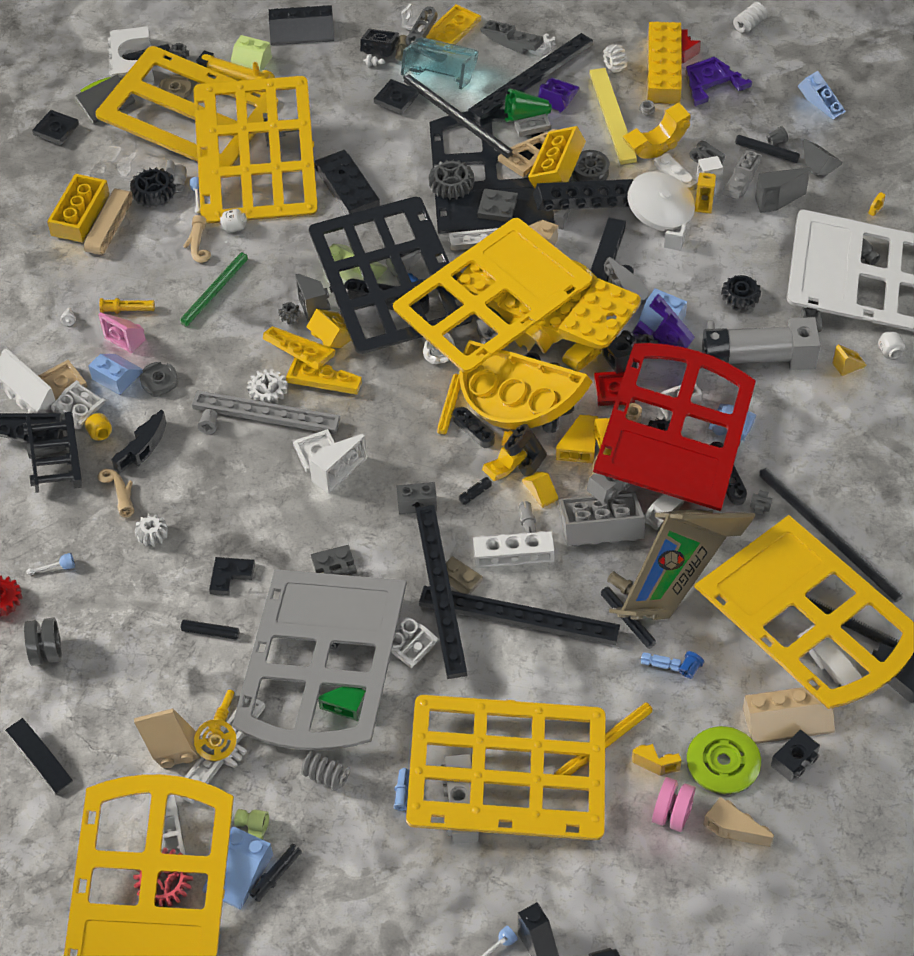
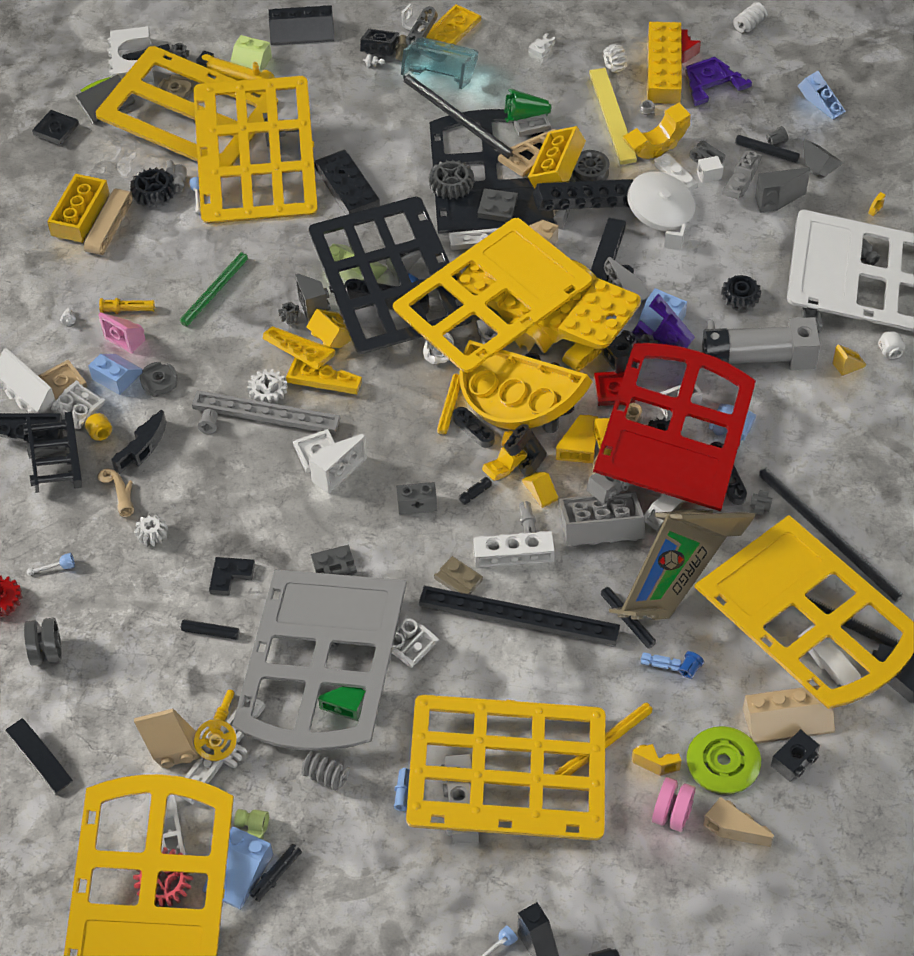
(194, 239): tan plant -> none
(233, 220): white head -> none
(396, 96): black plate -> none
(441, 592): black plate -> none
(507, 36): dark grey slope -> none
(531, 76): black plate -> none
(558, 93): dark purple slope -> none
(620, 582): dark tan pin -> none
(705, 187): yellow torso -> none

